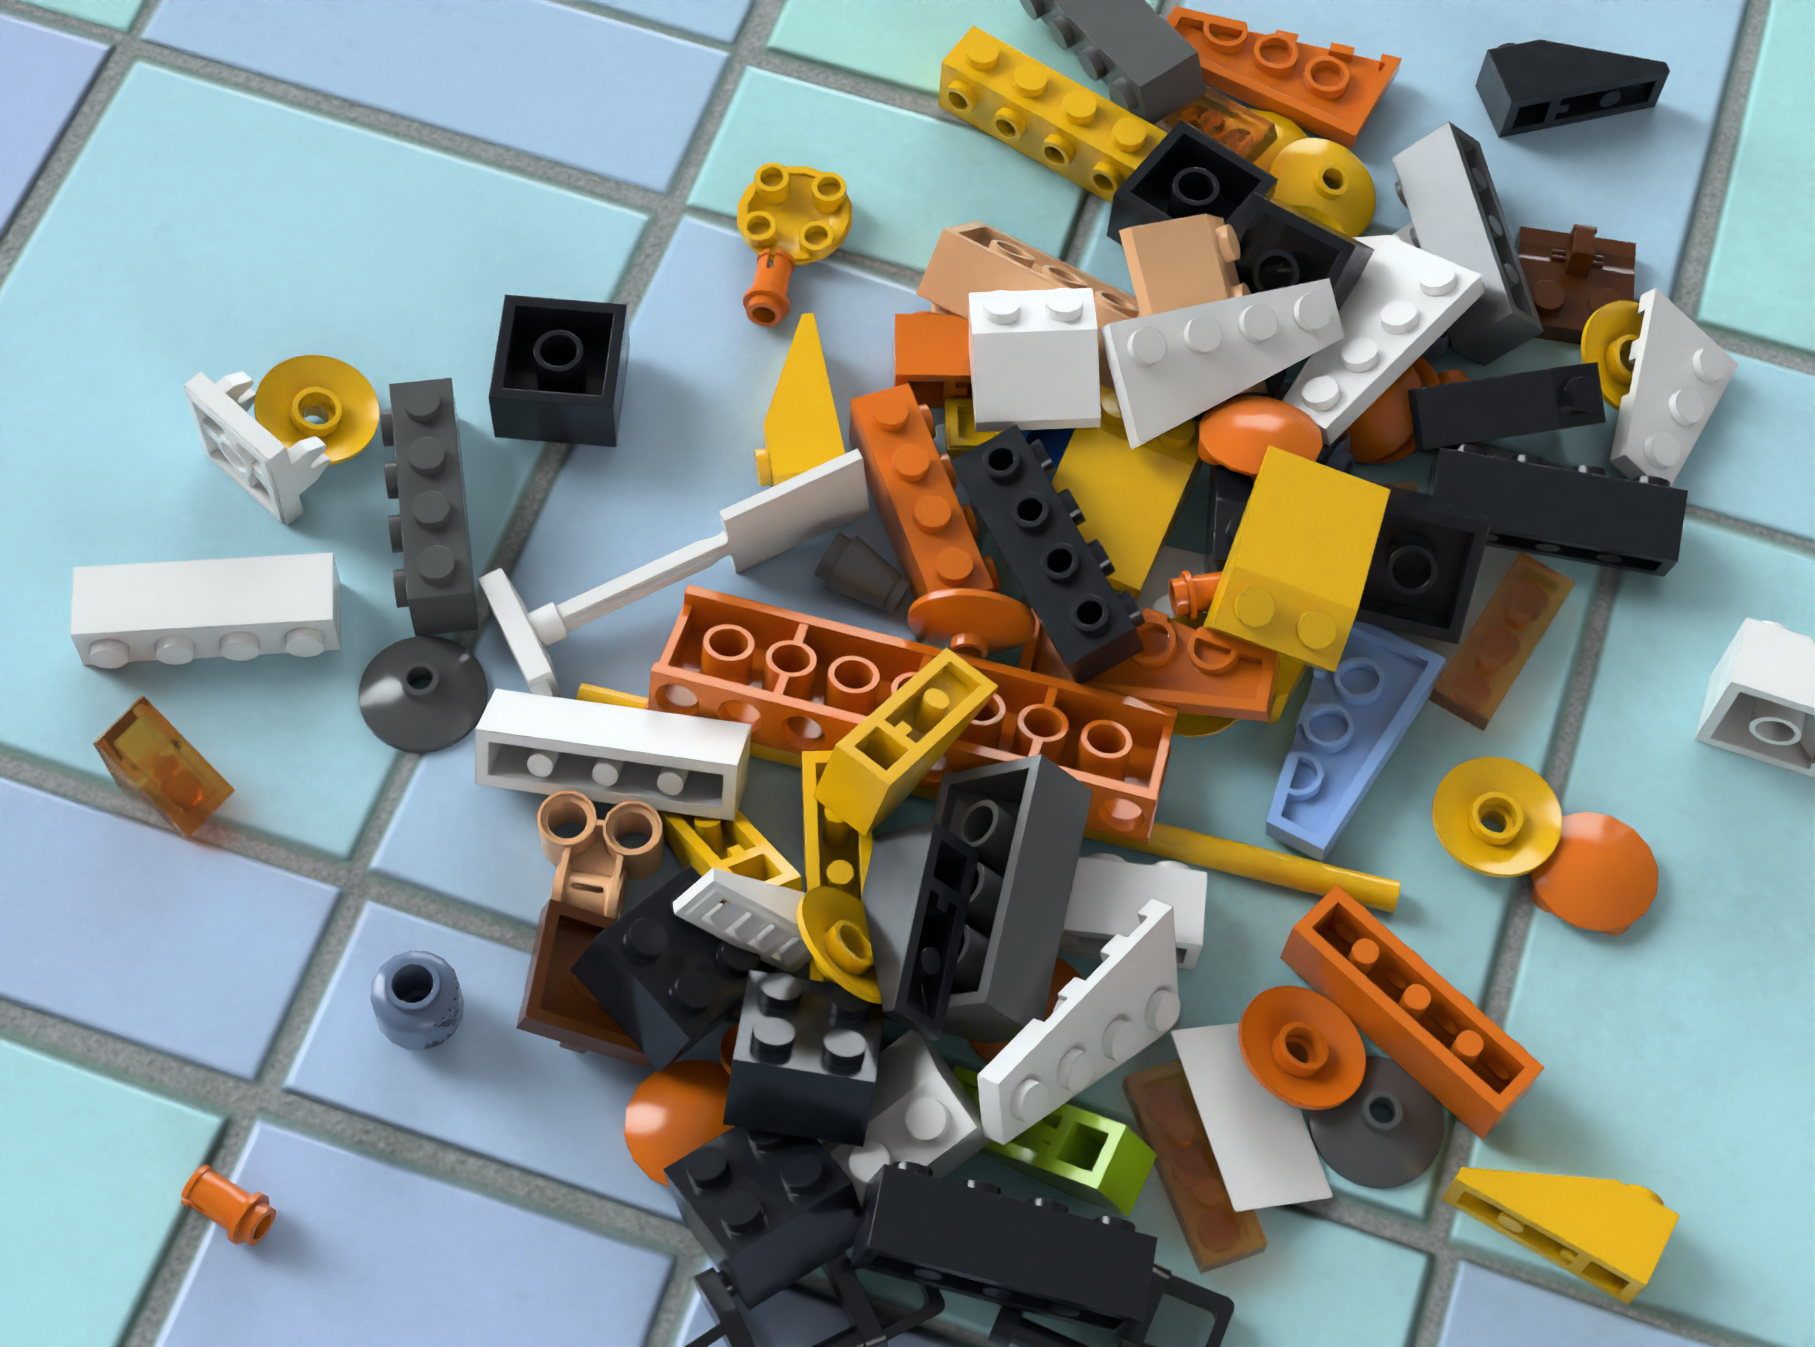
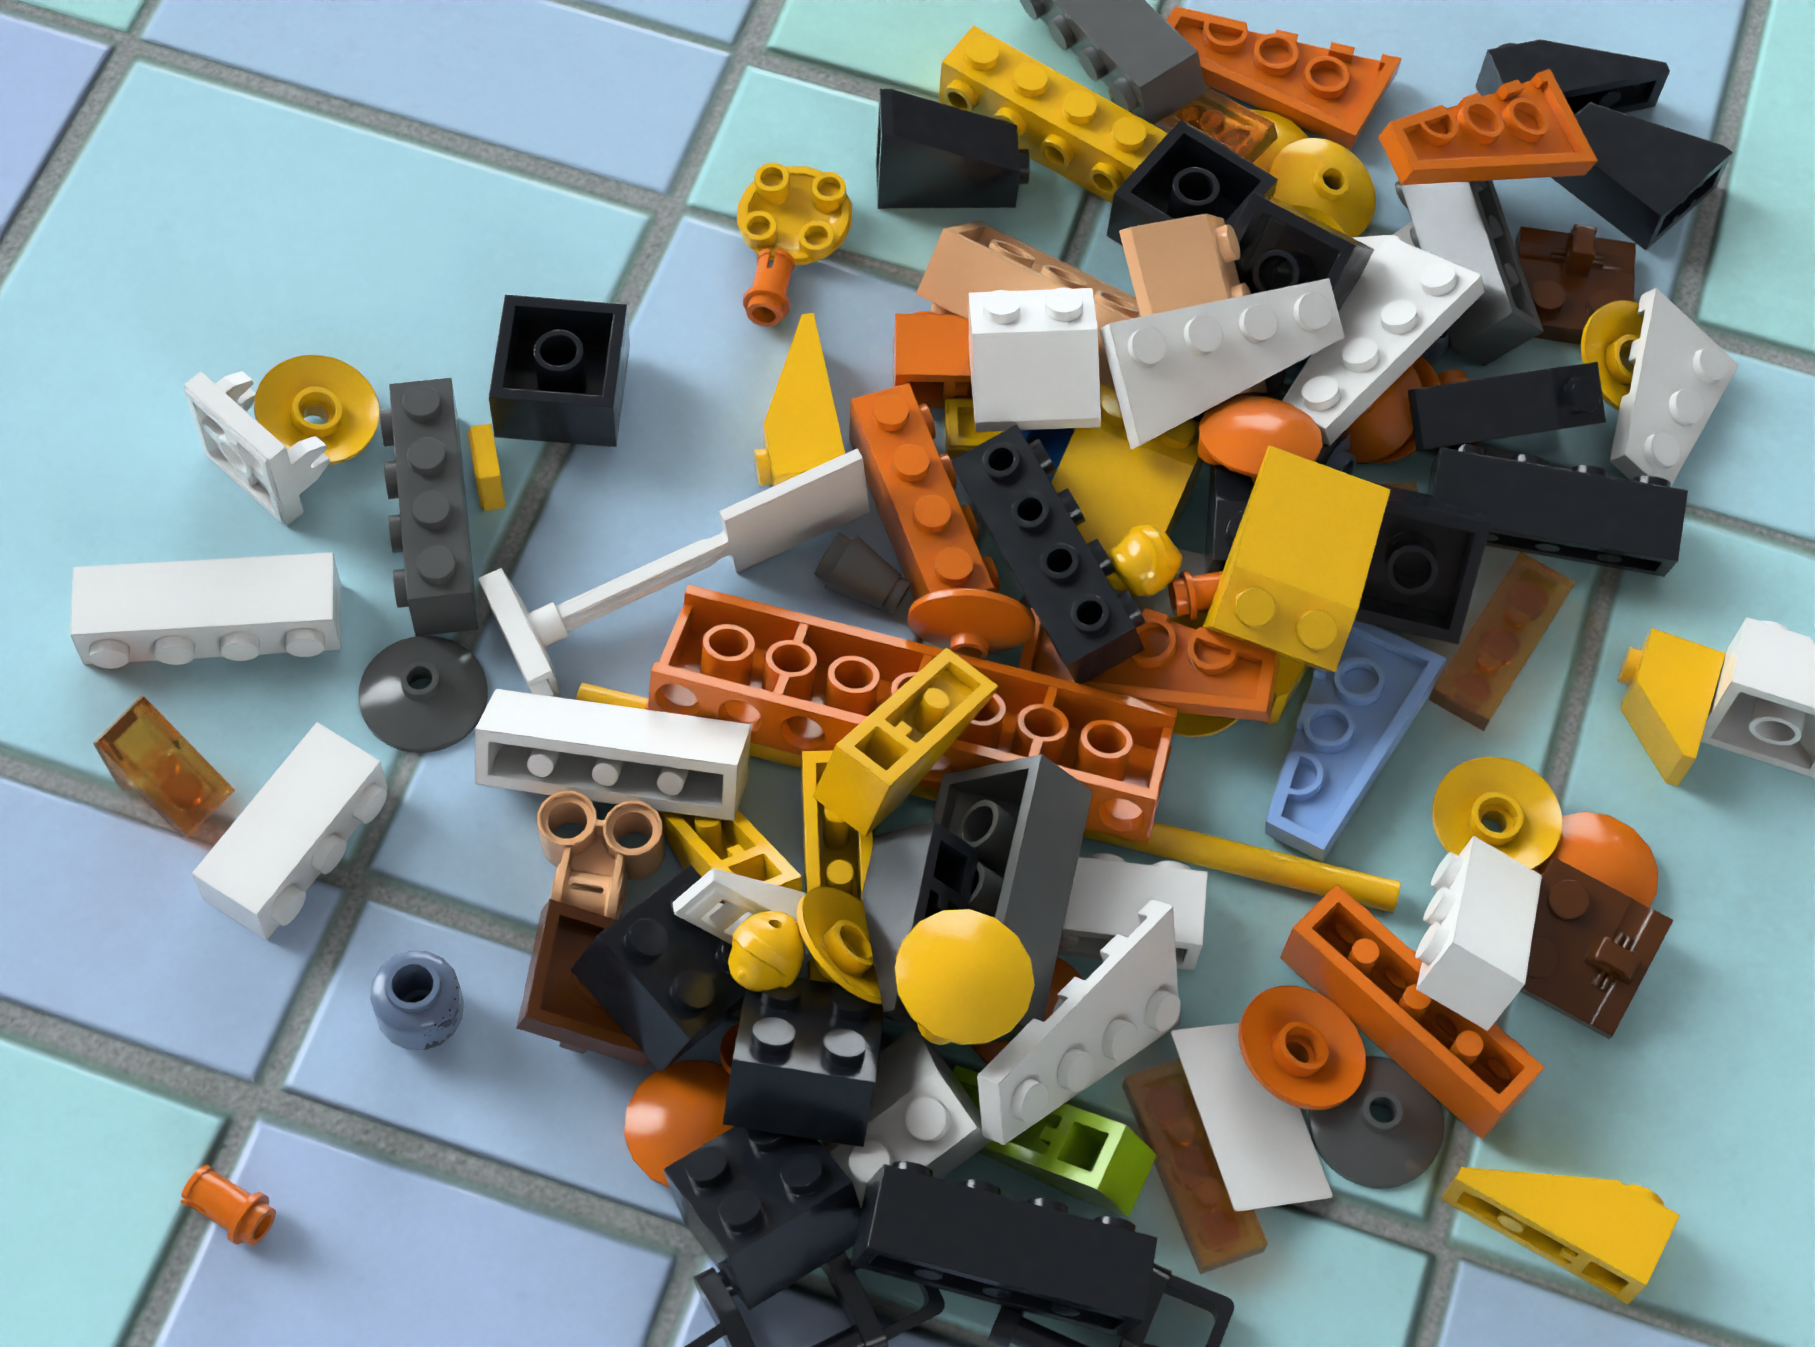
(292, 832): none -> white brick
(486, 467): none -> yellow tile
(766, 951): none -> yellow piece
(945, 156): none -> black slope
(963, 977): none -> yellow dish
(1146, 560): none -> yellow piece
(1478, 932): none -> white brick
(1499, 136): none -> orange wing
(1589, 947): none -> reddish brown hinge
(1643, 172): none -> black slope
(1669, 698): none -> yellow slope

